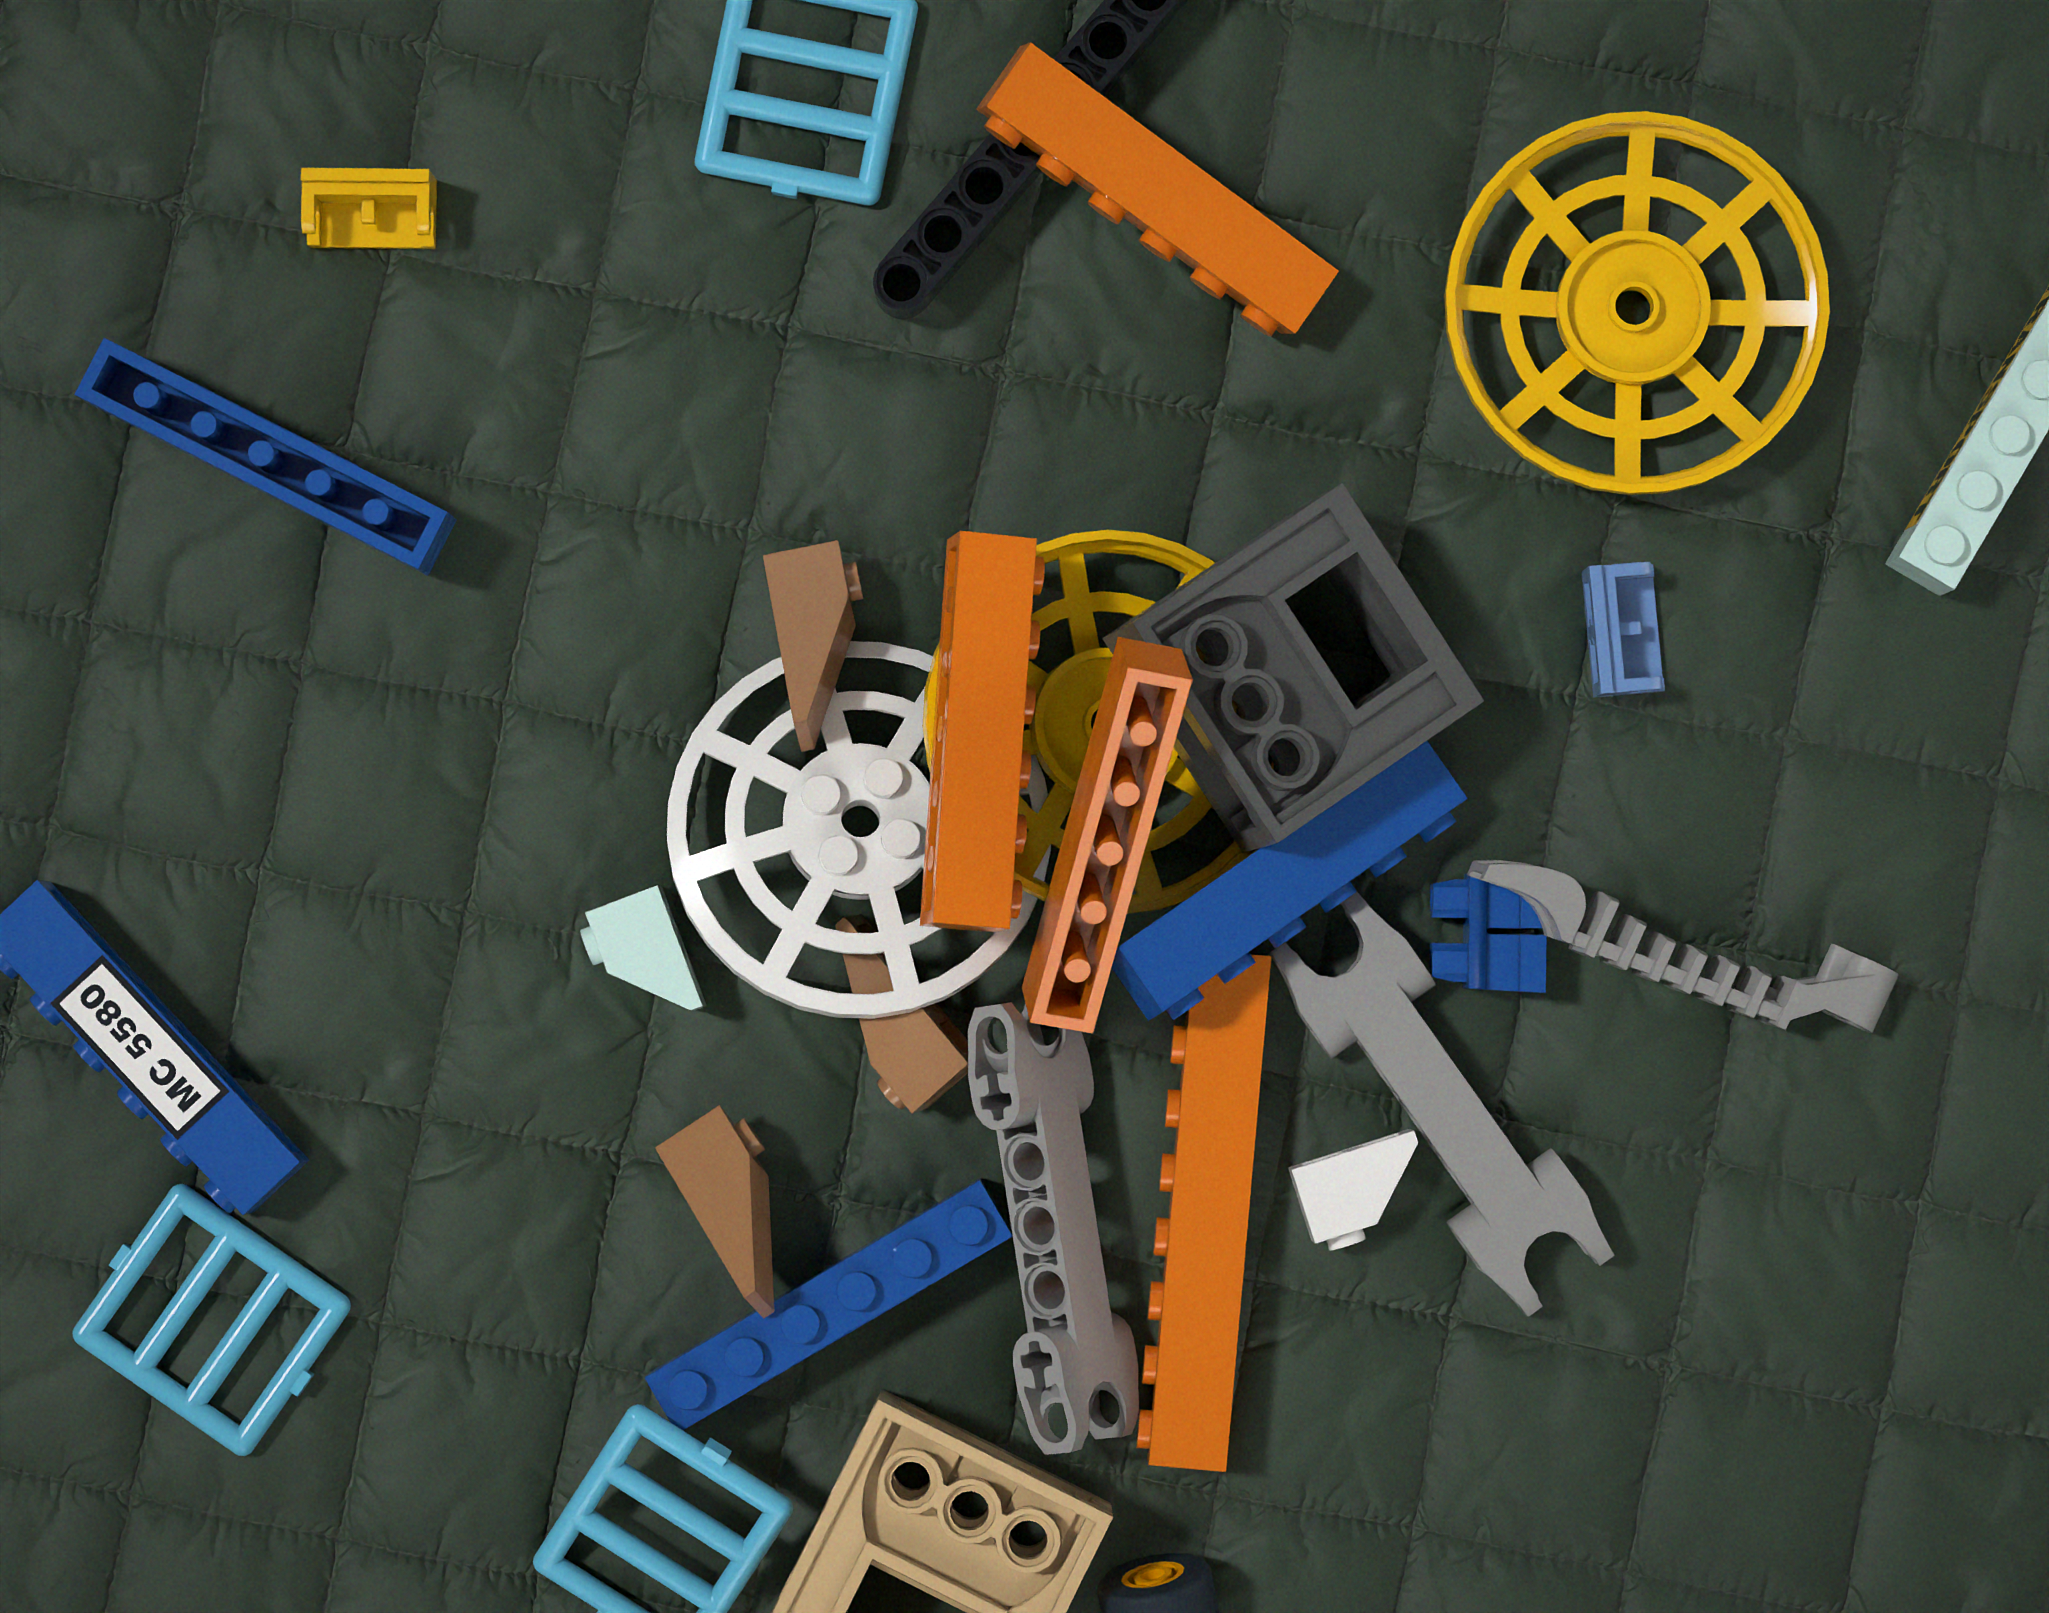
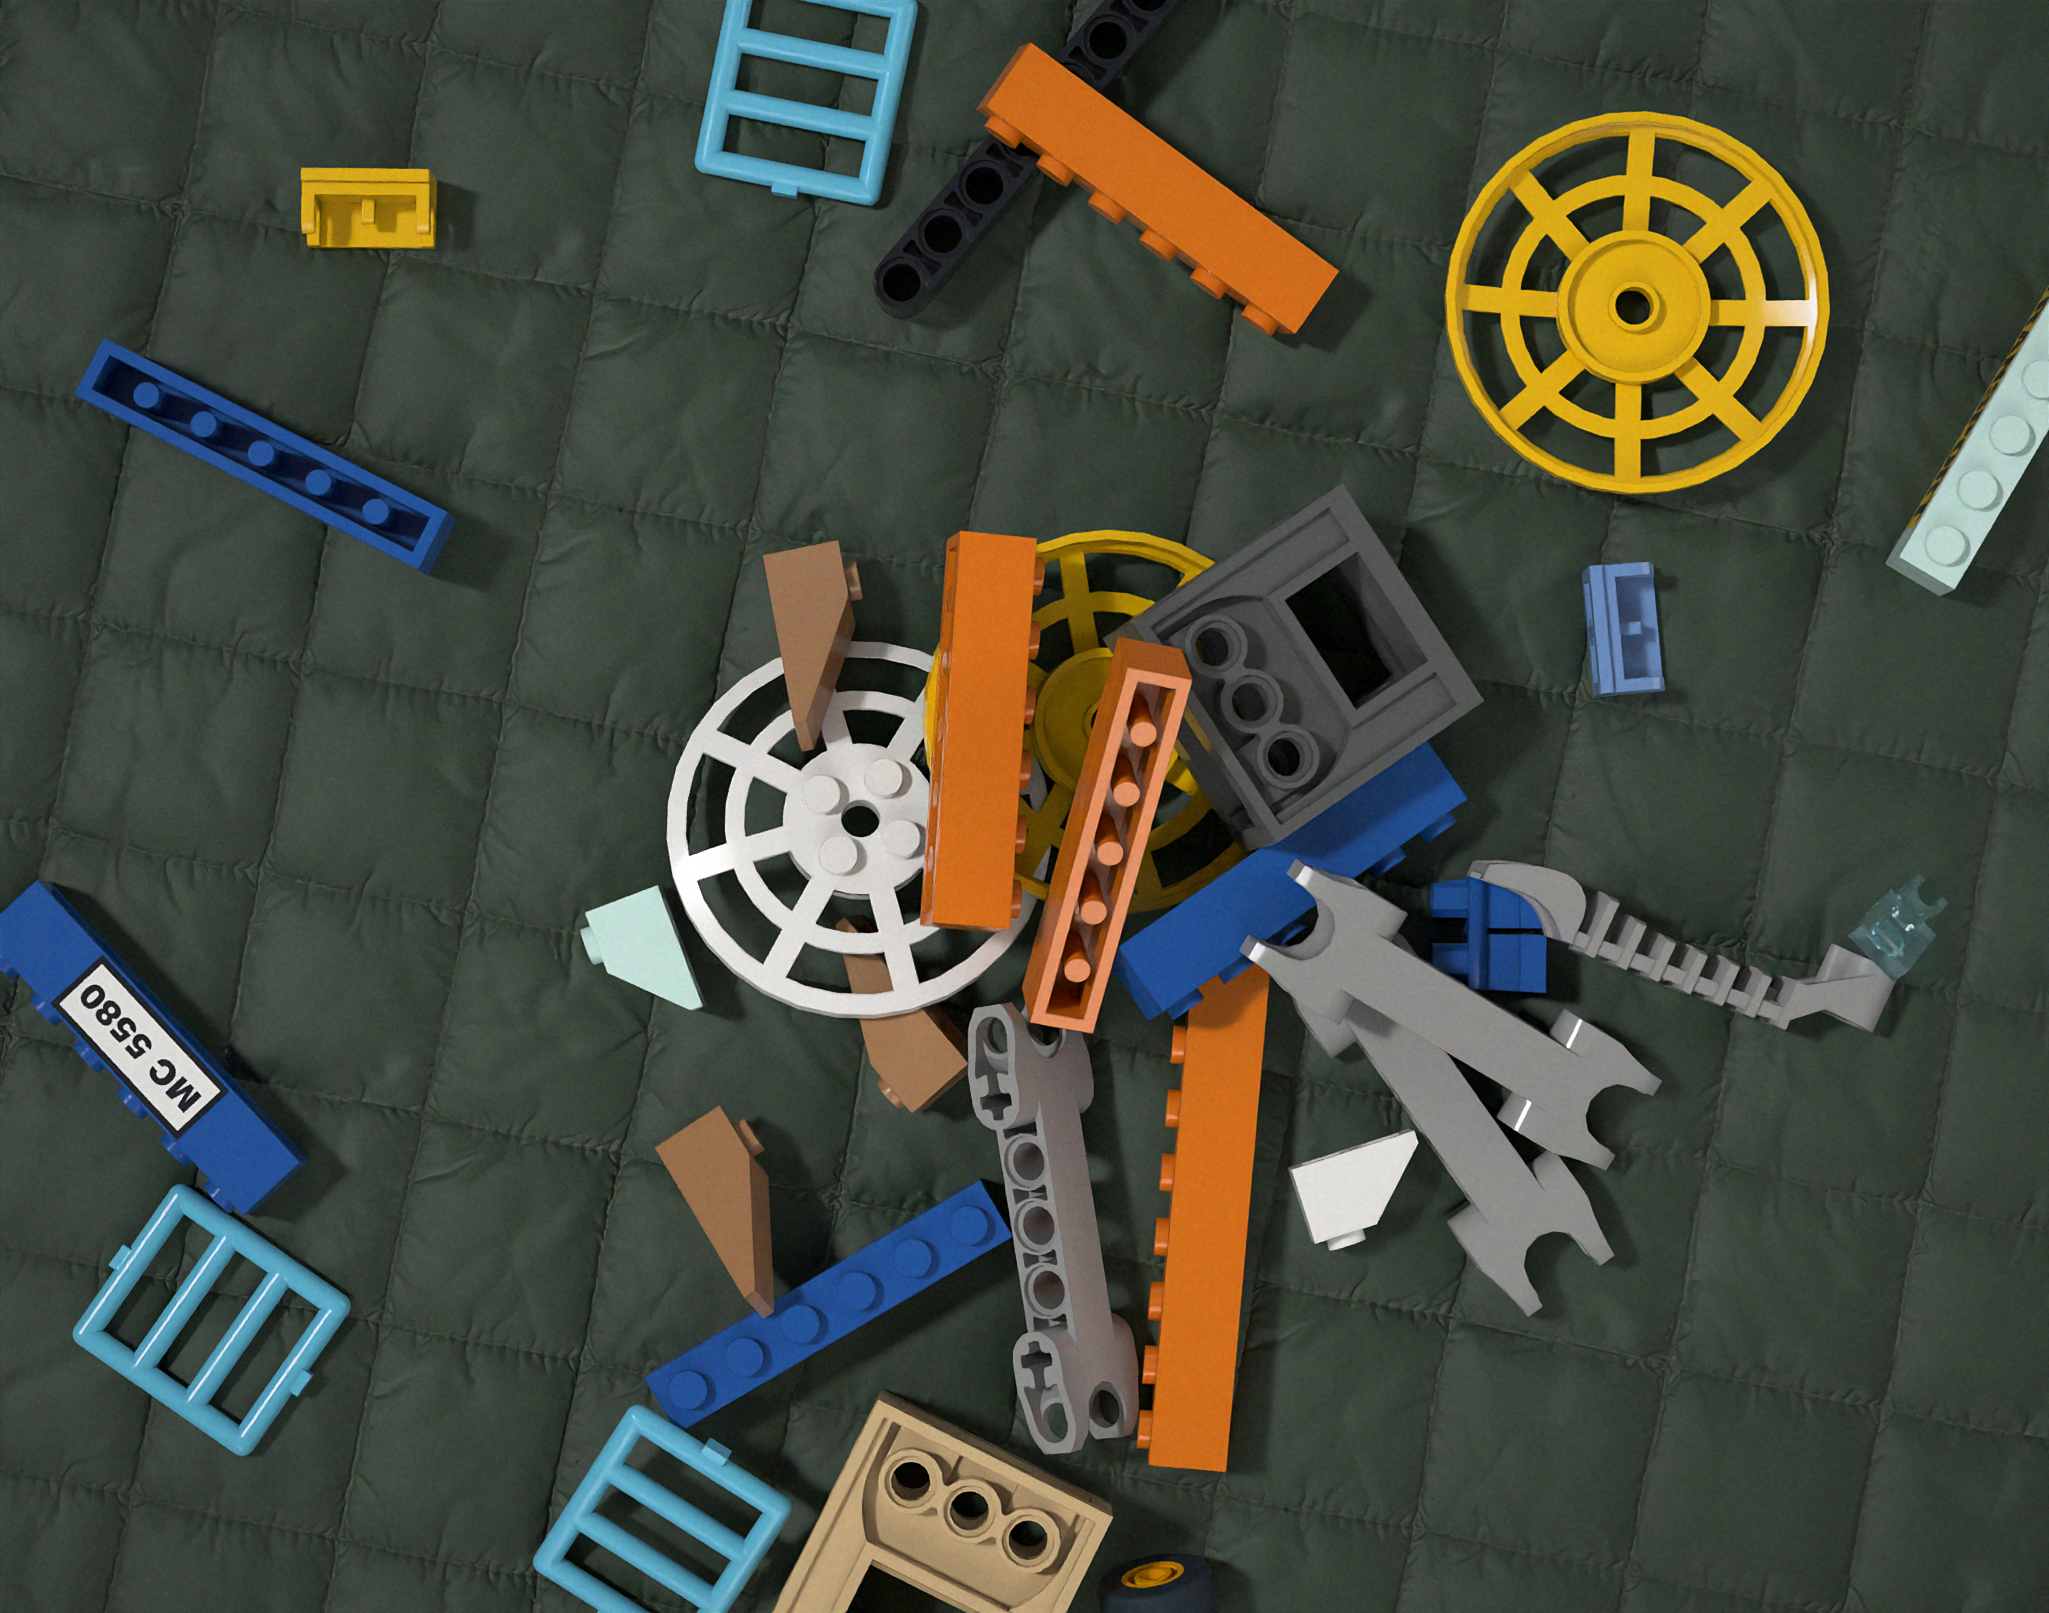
(1355, 958): none -> light grey piece
(1896, 928): none -> clear light blue plate

